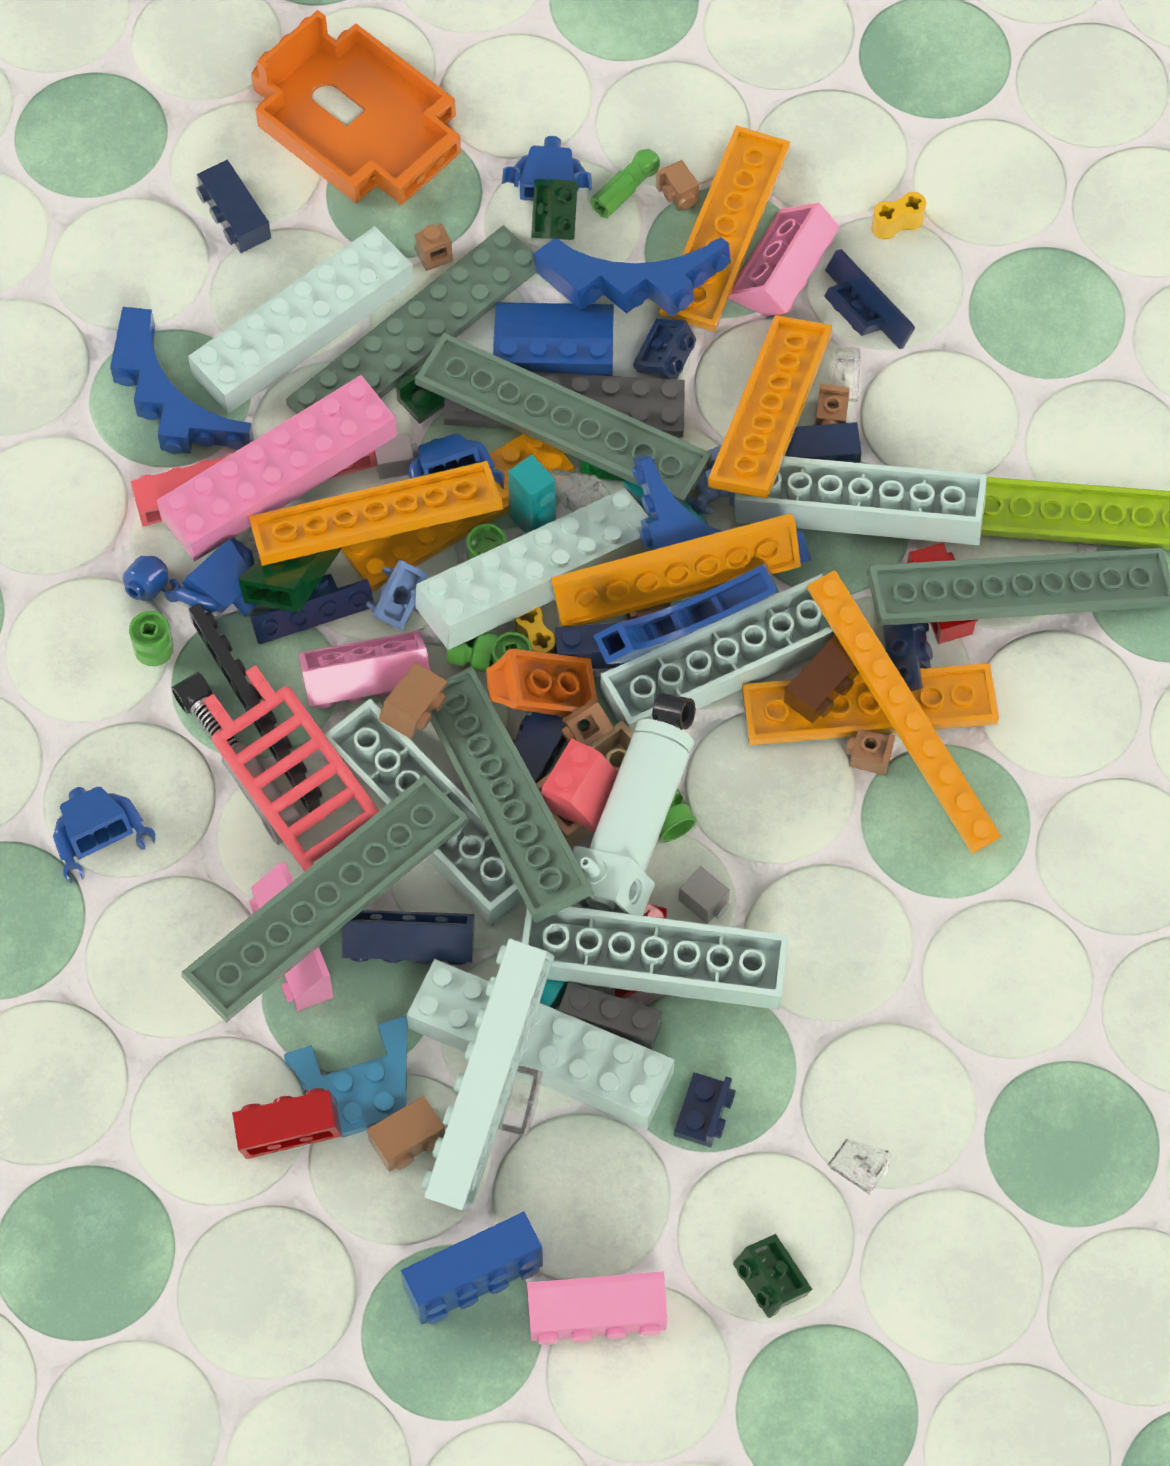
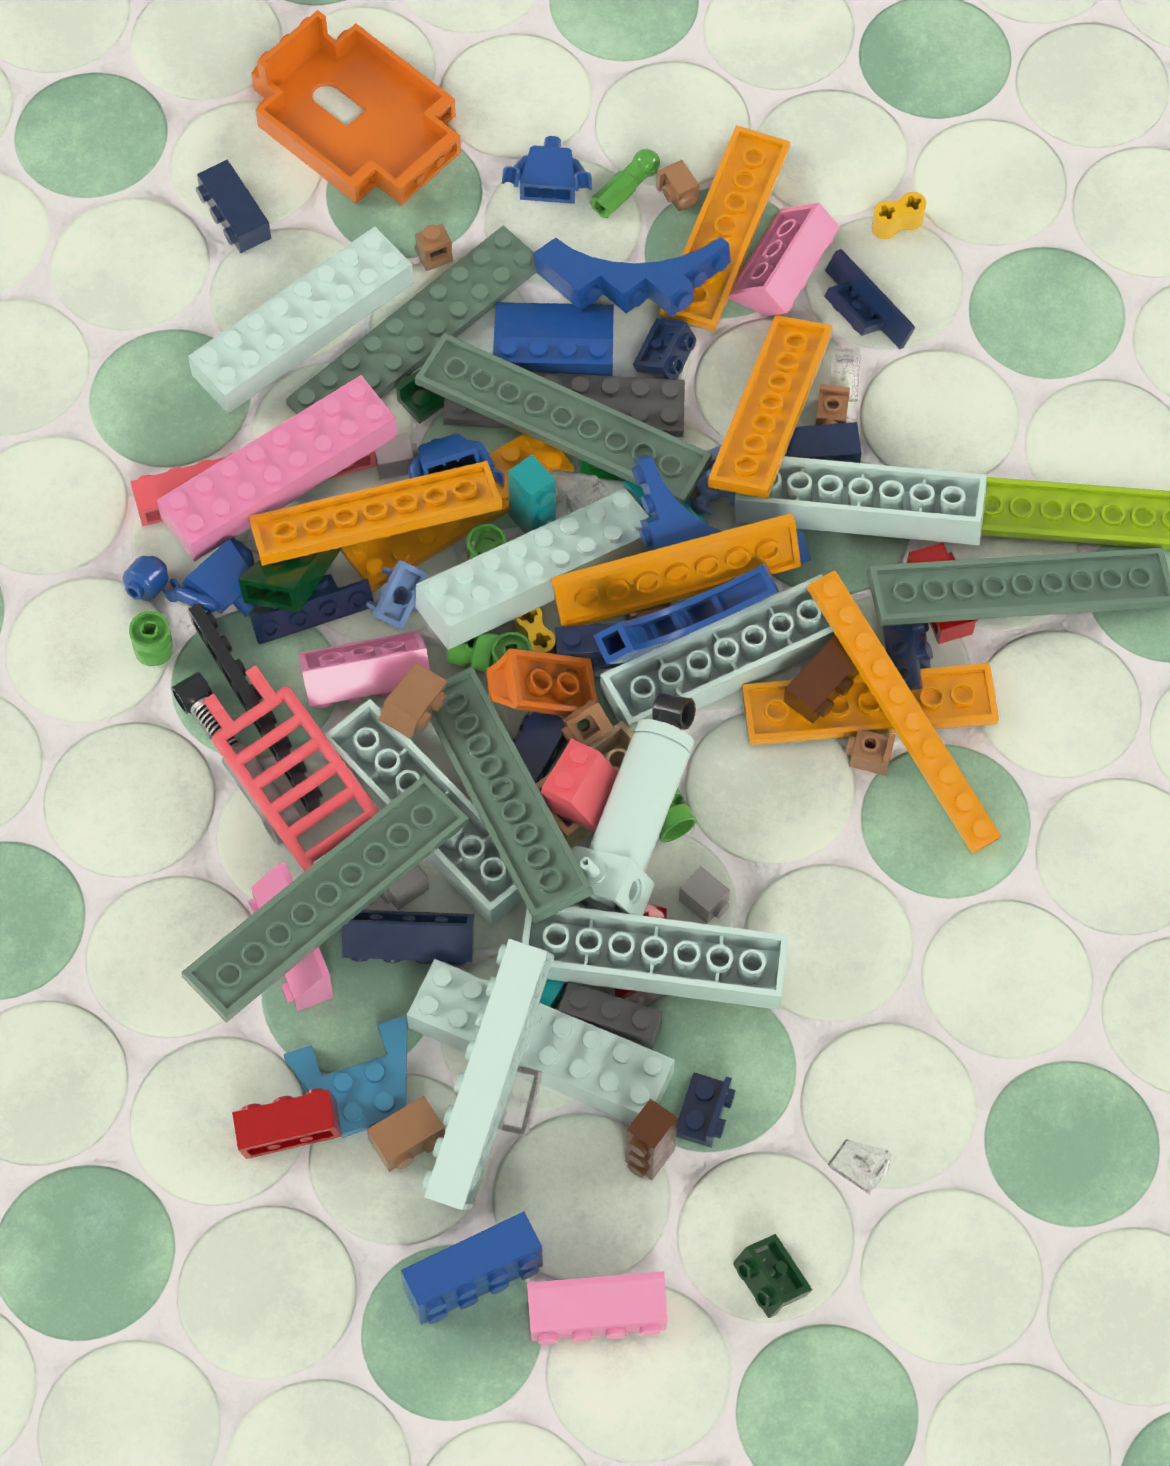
(93, 822): blue torso -> none
(156, 397): blue arch -> none
(407, 888): none -> light grey brick
(554, 209): dark green bracket -> none
(650, 1140): none -> reddish brown brick

